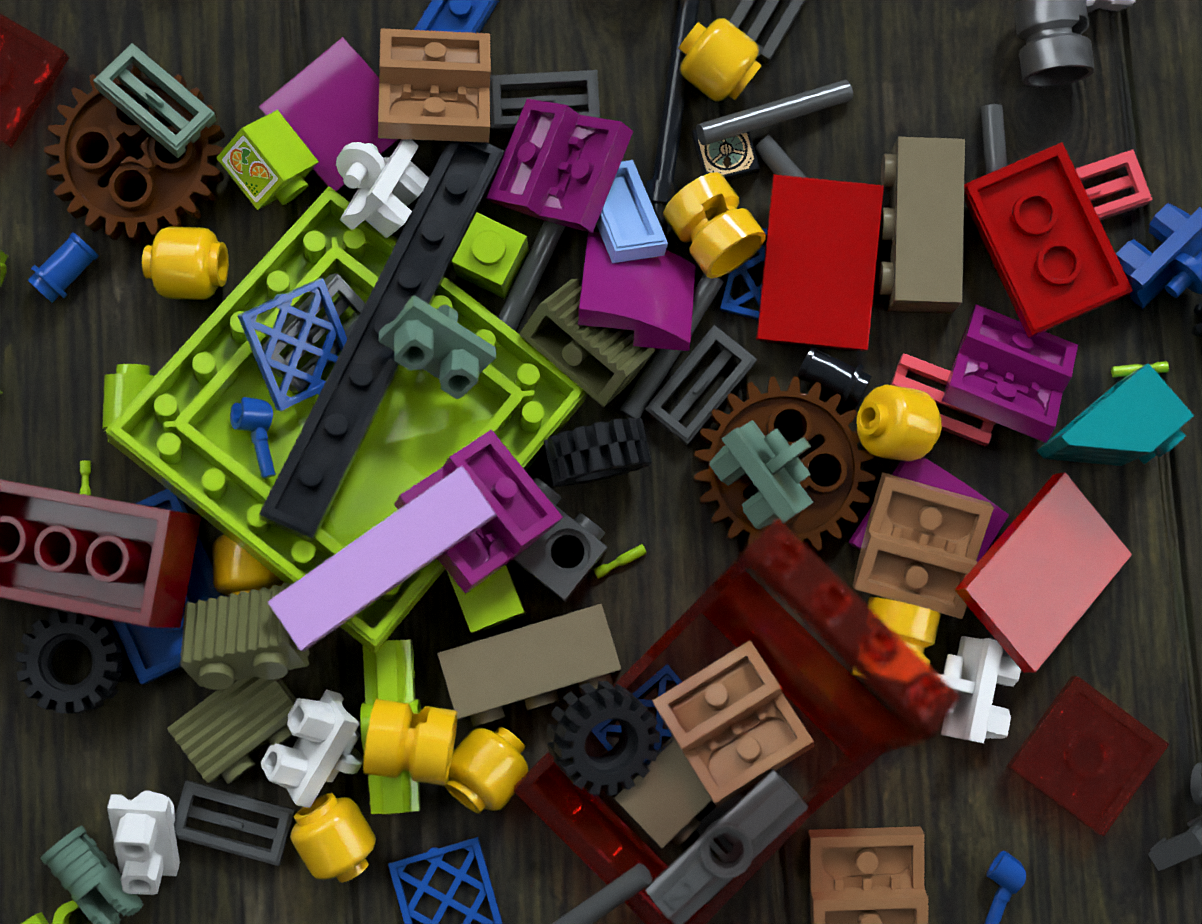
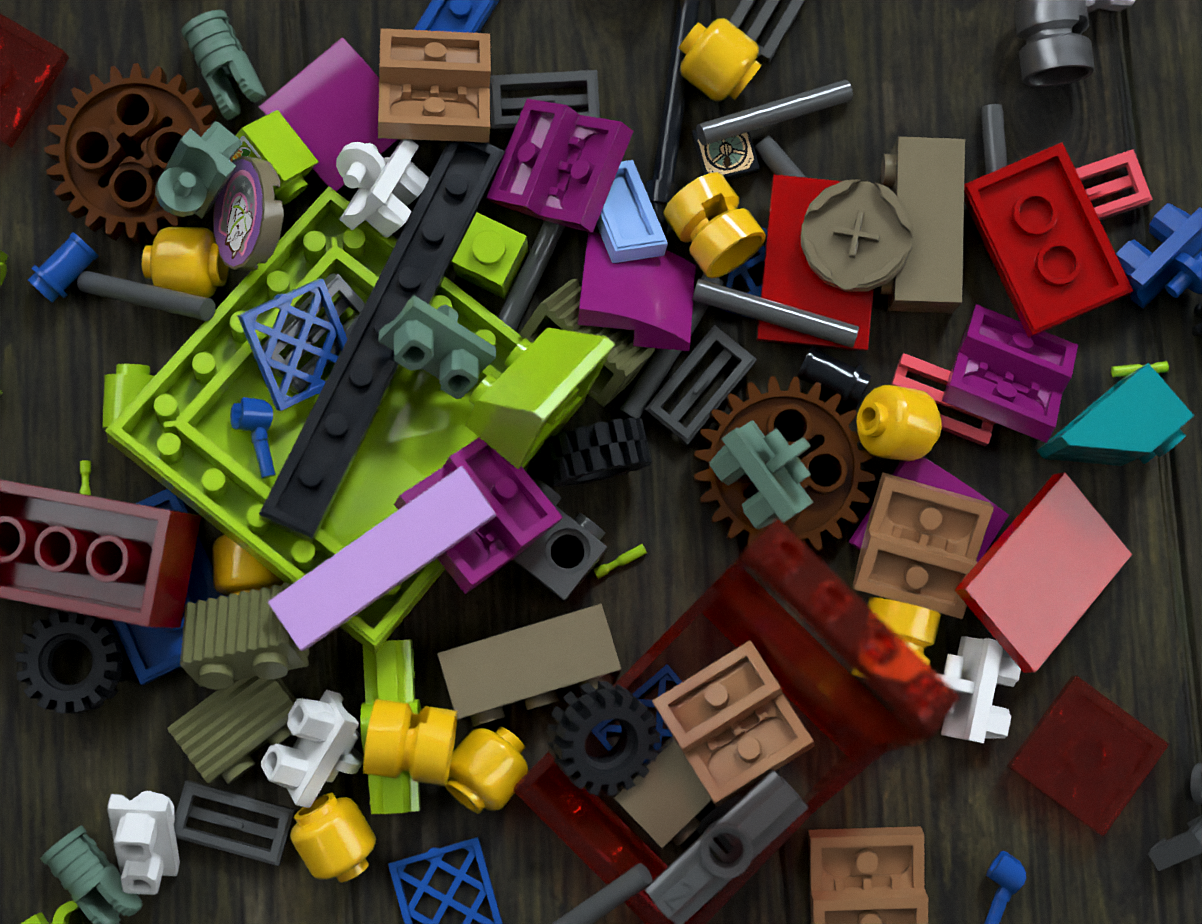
(146, 295): none -> dark grey bar
(187, 130): sand green tile -> none
(197, 171): none -> sand green hips
(220, 57): none -> sand green hinge
(247, 216): none -> tile
(490, 602): lime brick -> none
(536, 391): none -> lime slope
(775, 313): none -> dark grey bar
(856, 235): none -> dark tan tile

